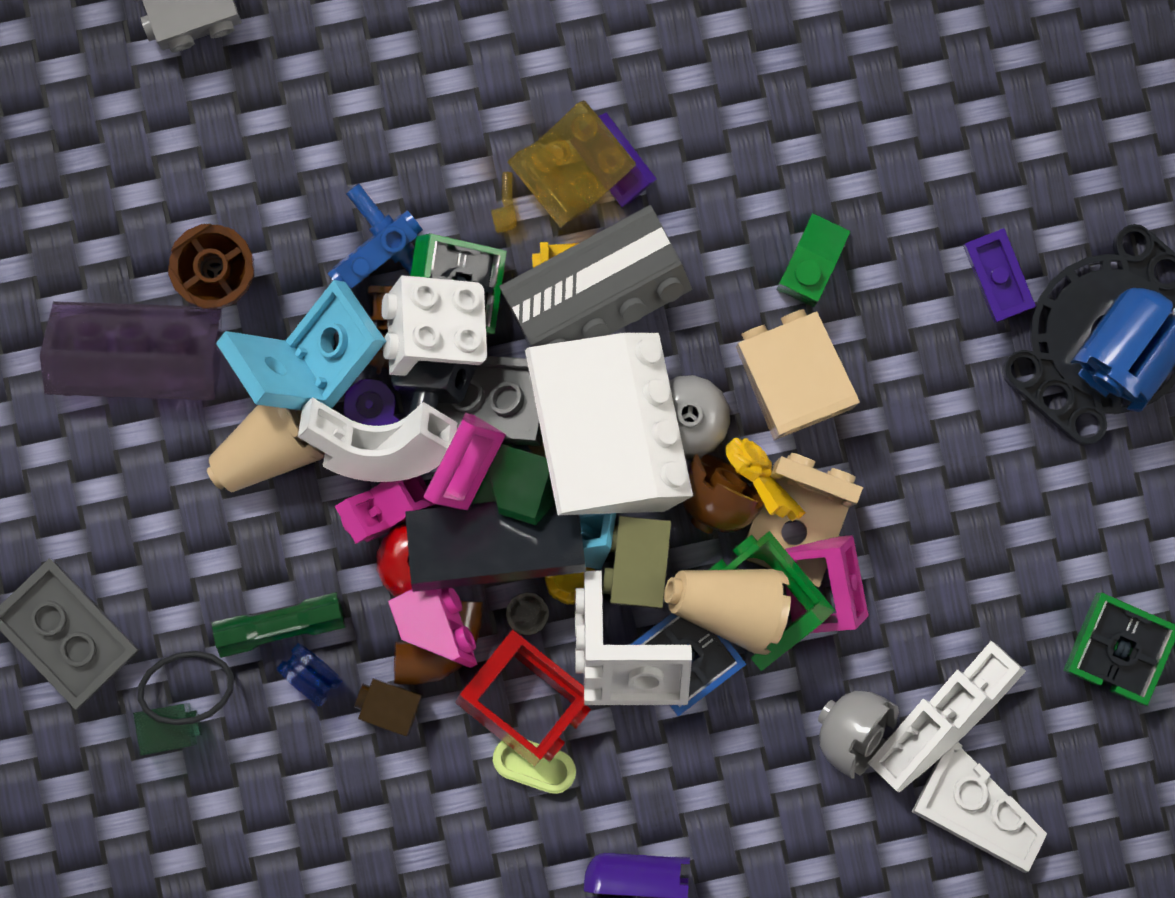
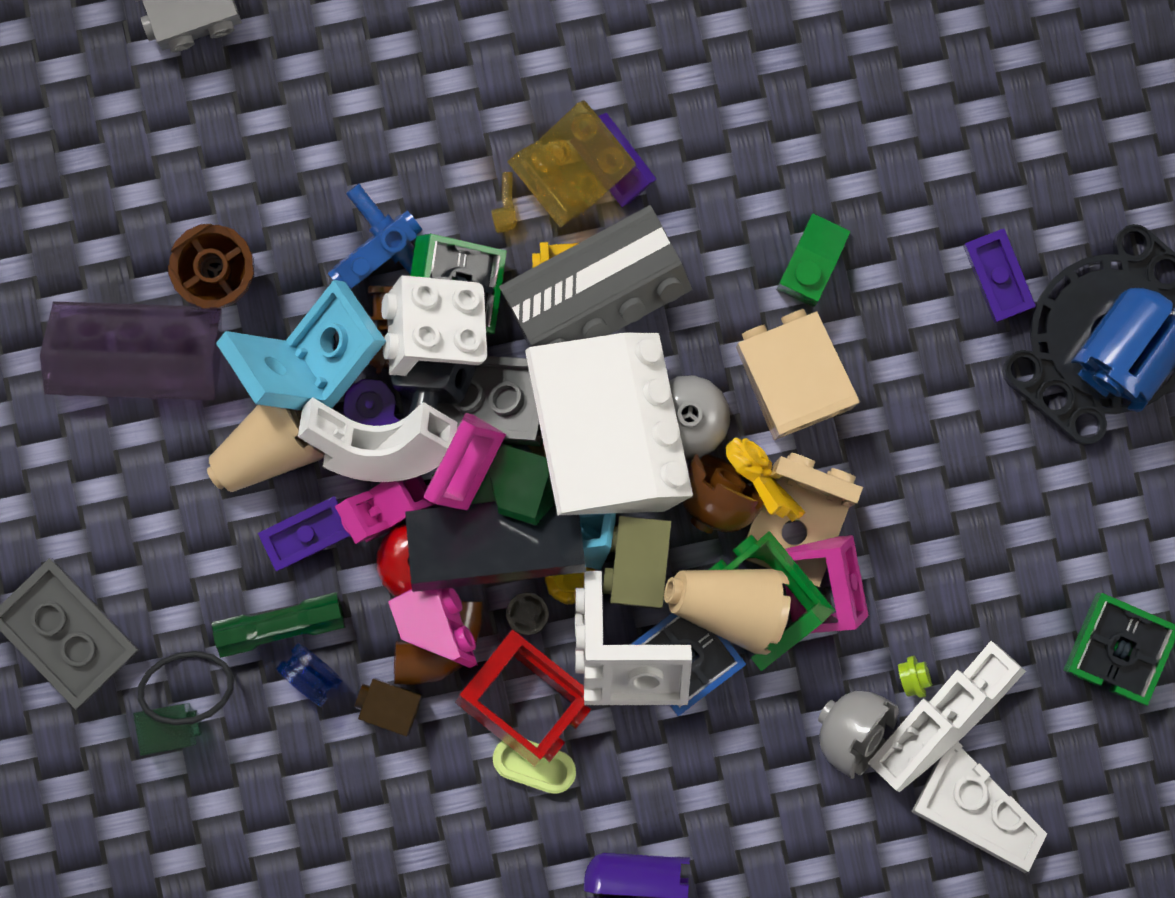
(303, 534): none -> dark purple plate
(914, 677): none -> lime plate

